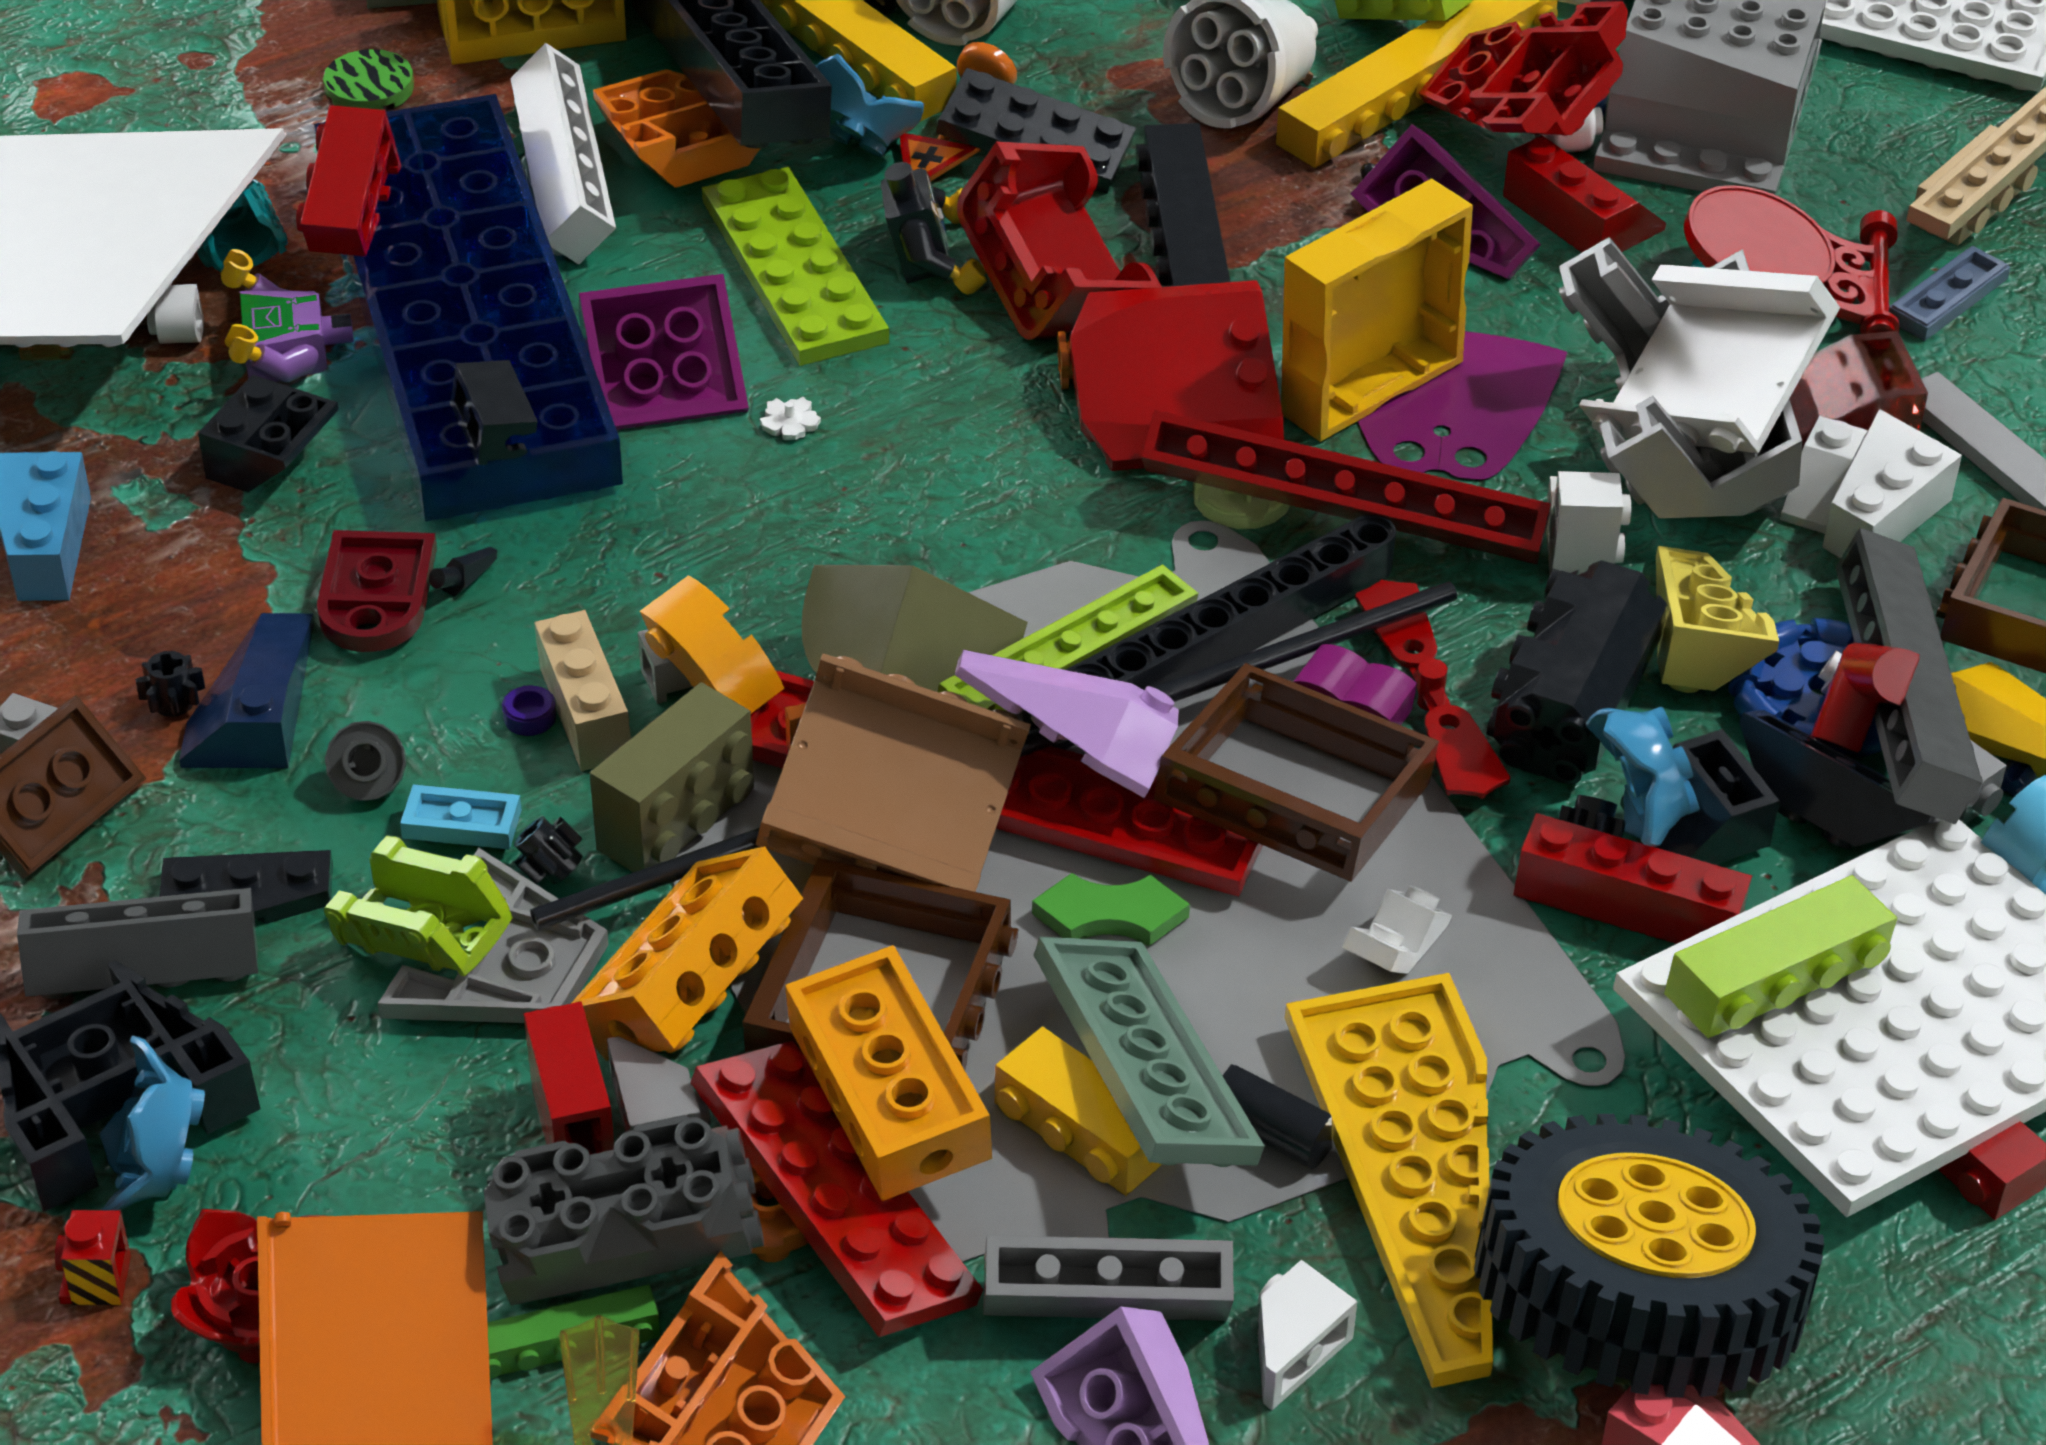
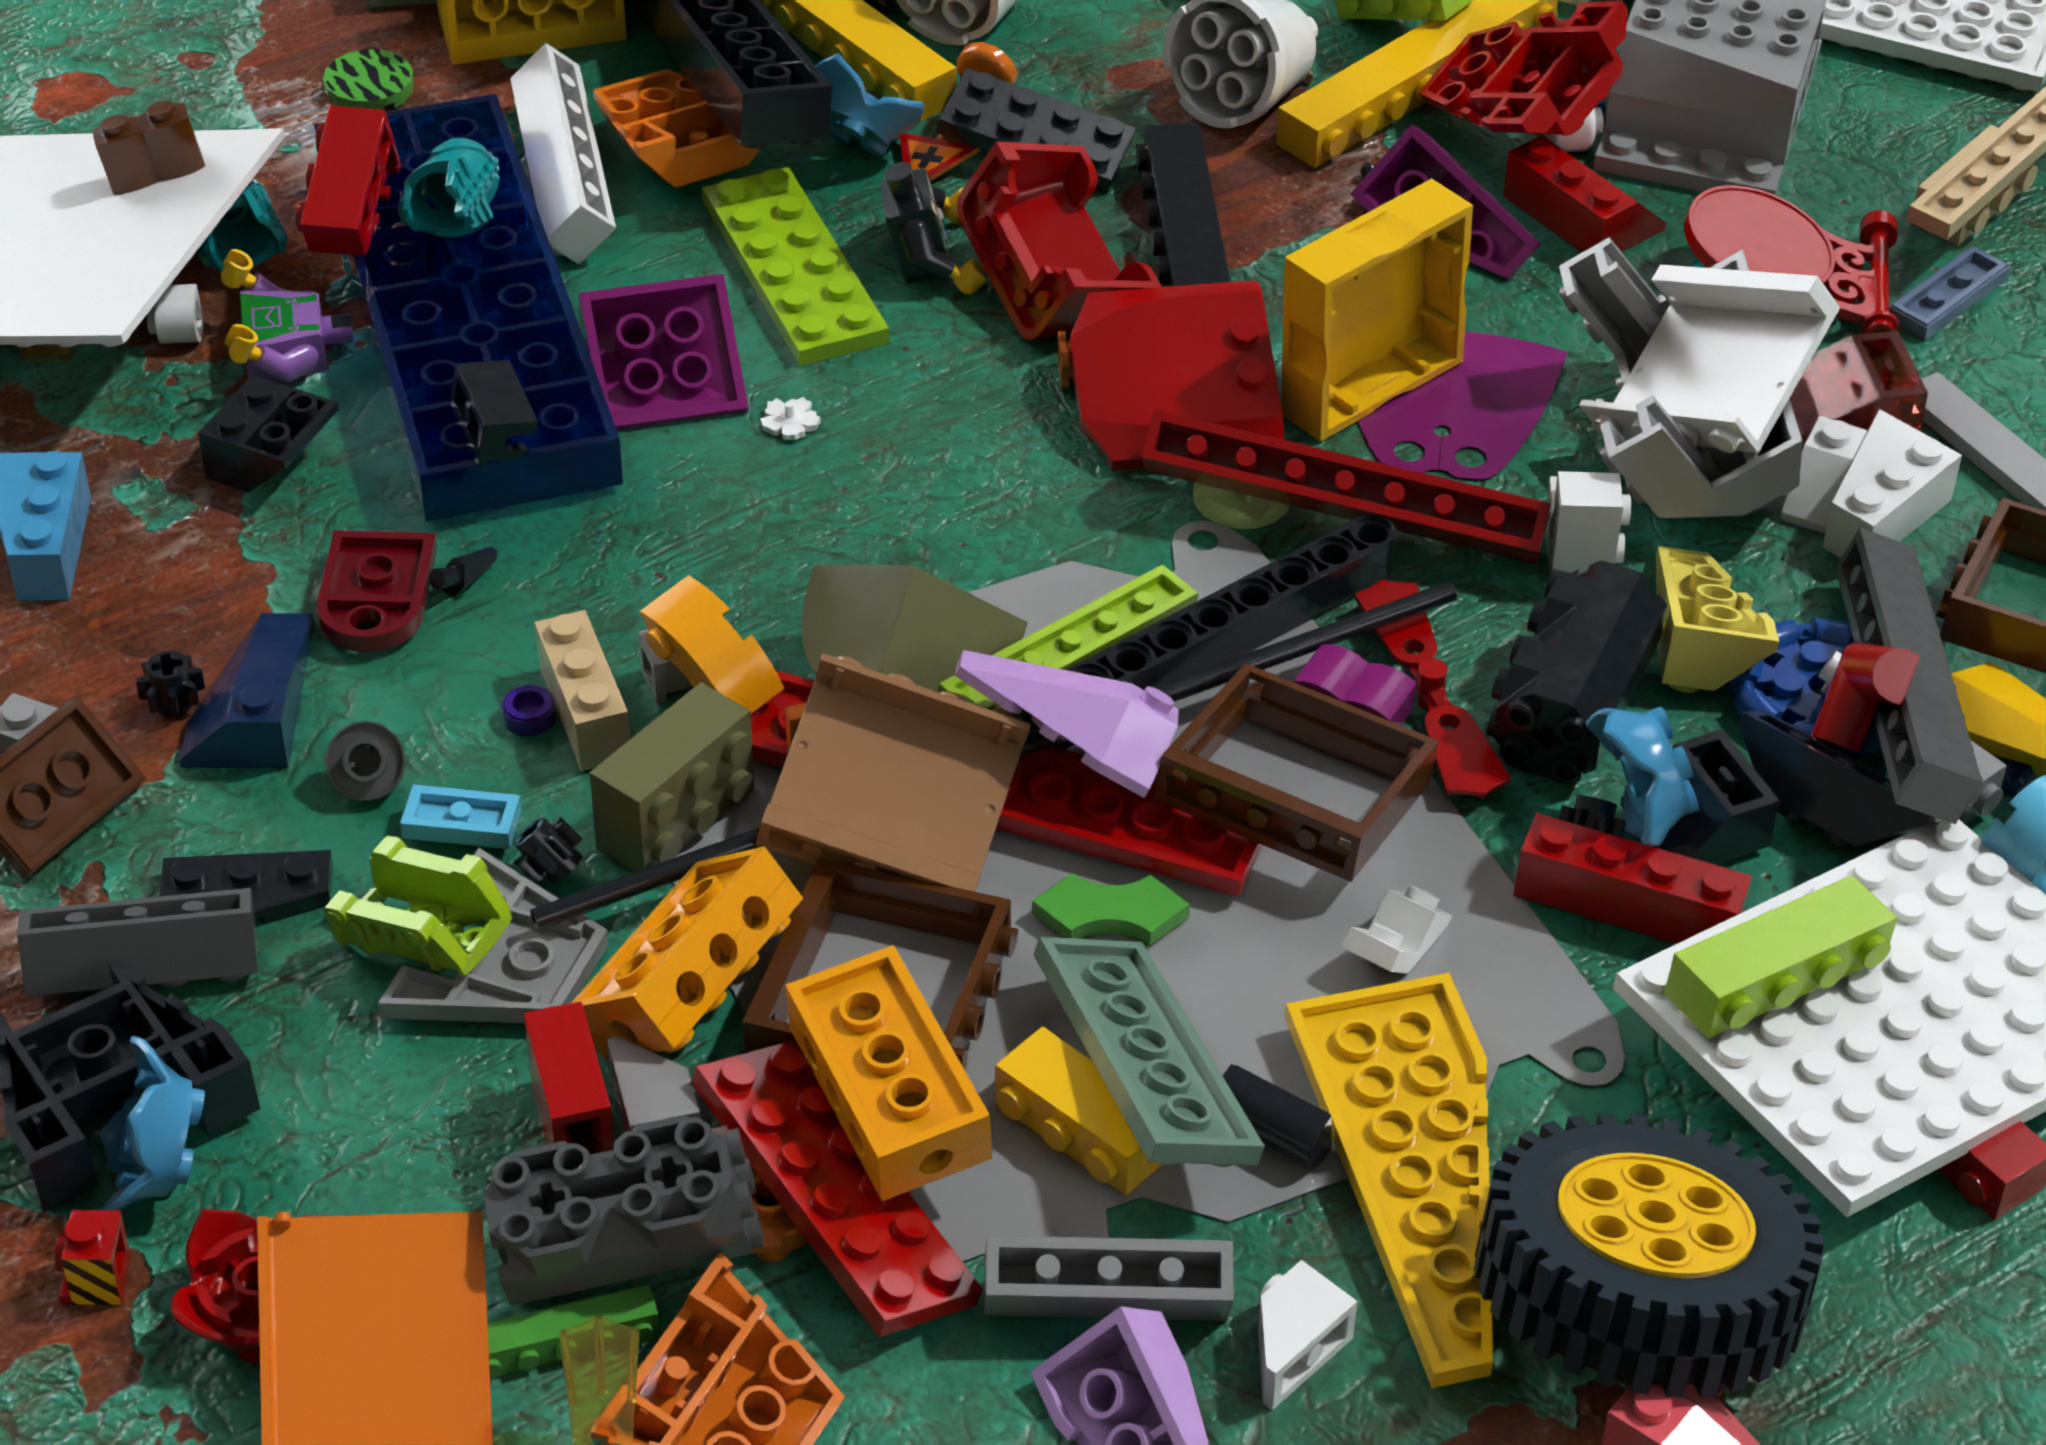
(148, 147): none -> reddish brown brick
(456, 179): none -> teal helmet

